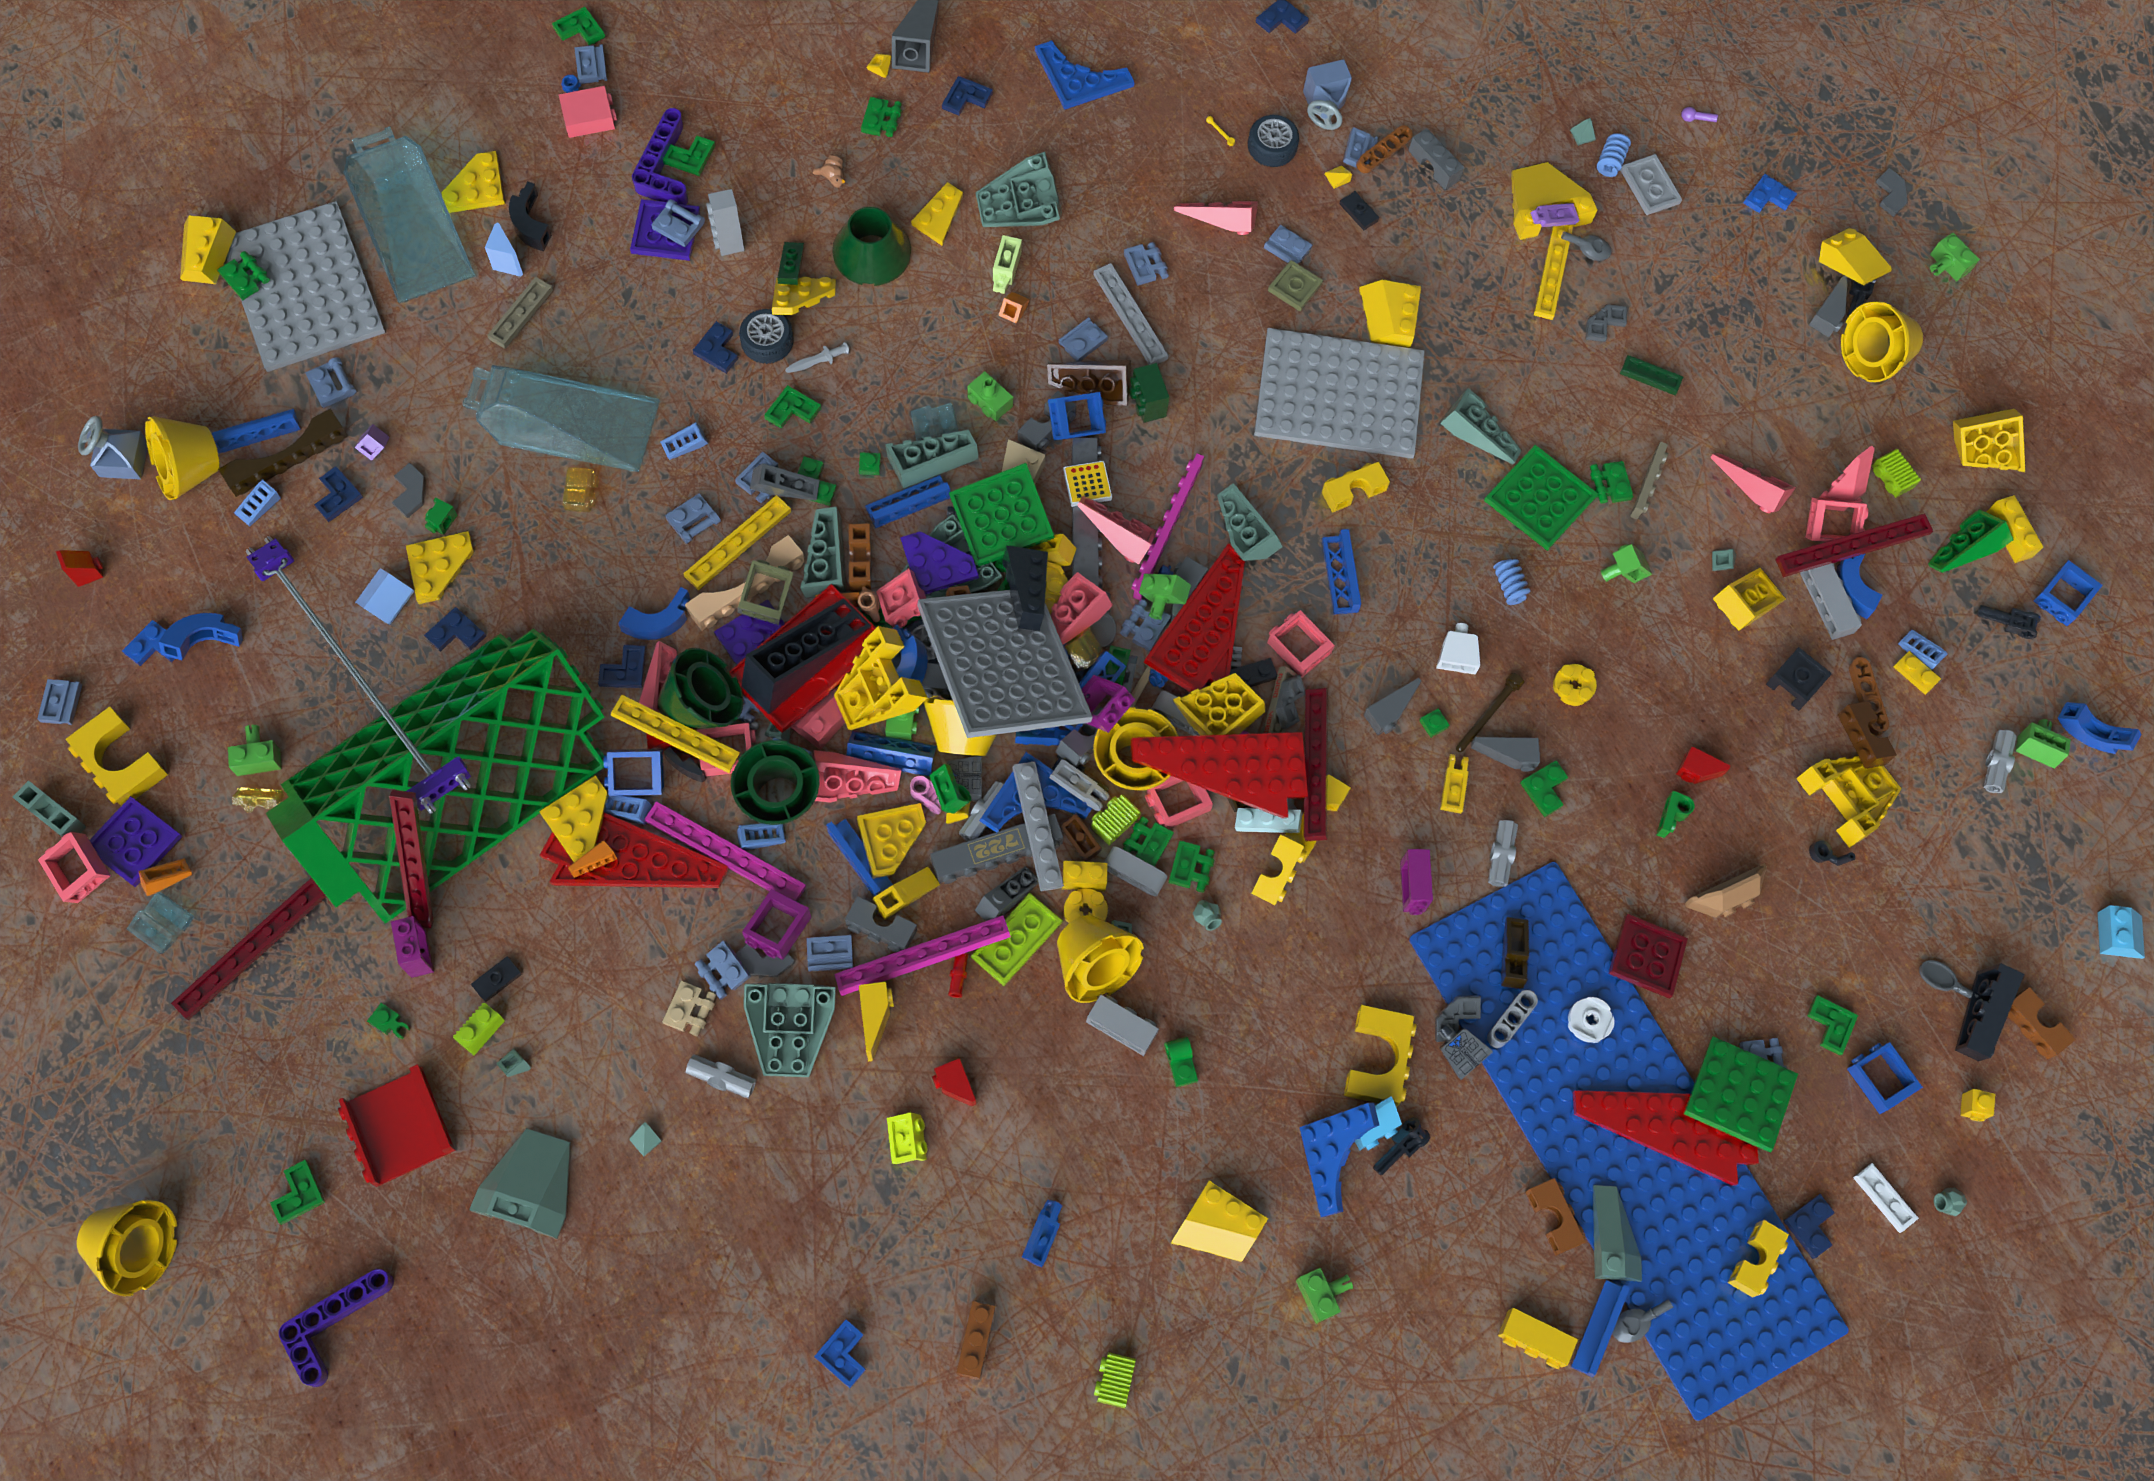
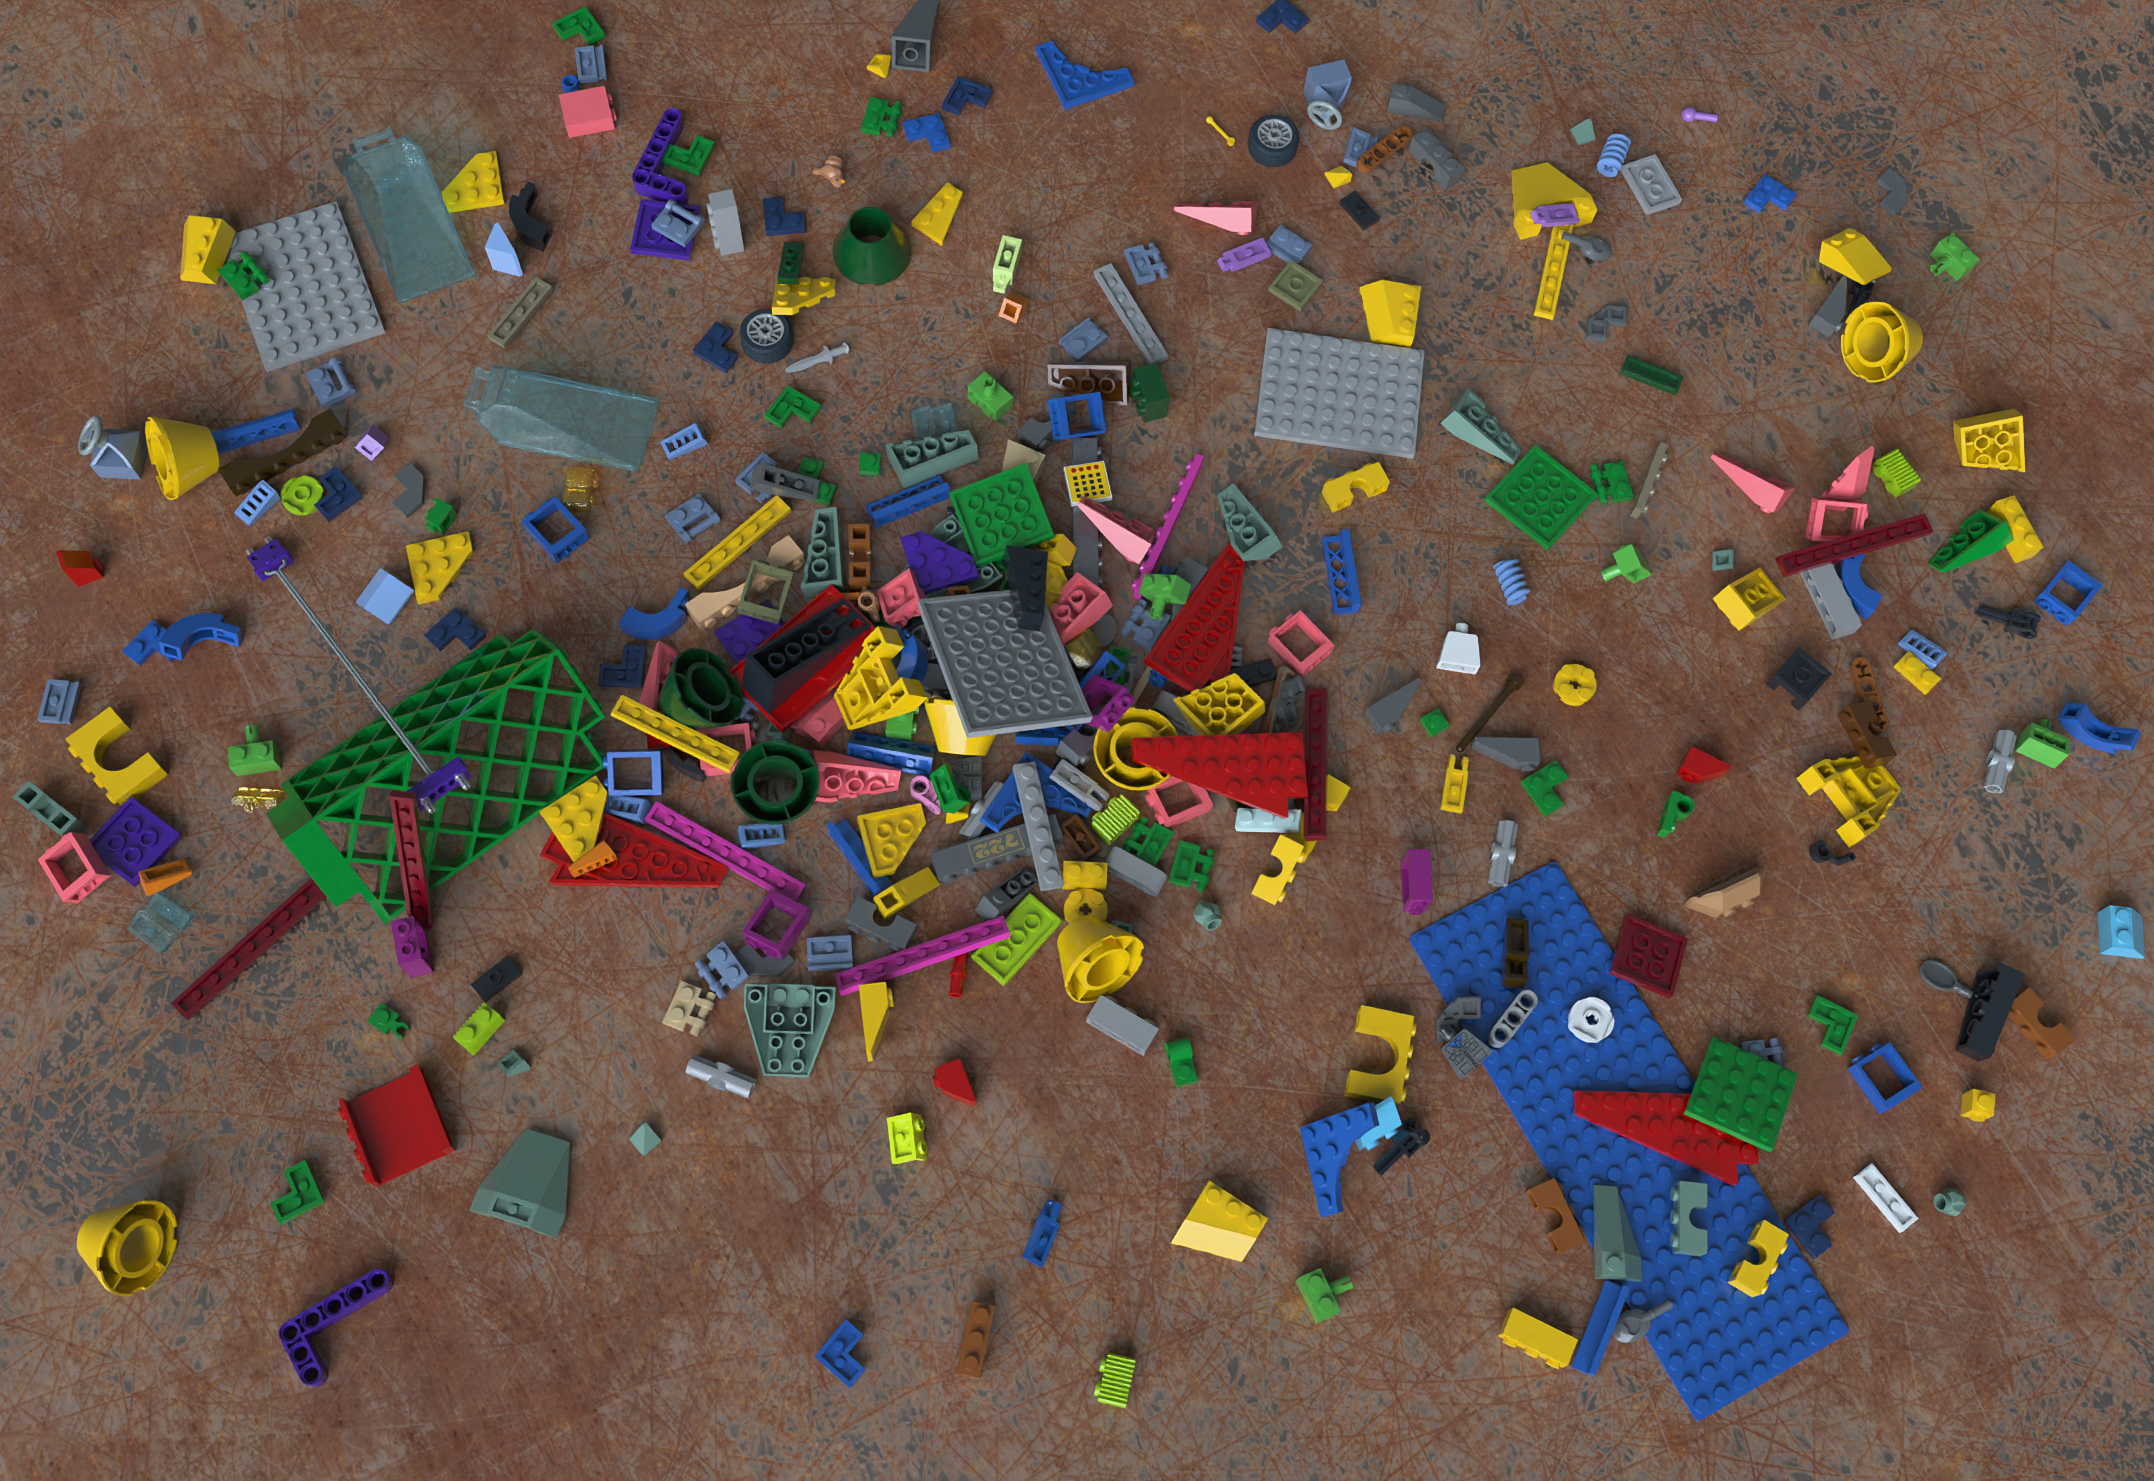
(301, 494): none -> lime tile
(566, 544): none -> blue window
(779, 222): none -> dark blue plate
(930, 128): none -> blue plate
(1021, 196): sand green wedge -> none
(1244, 255): none -> medium lavender hinge
(1414, 103): none -> dark grey slope
(1685, 1237): none -> sand green arch

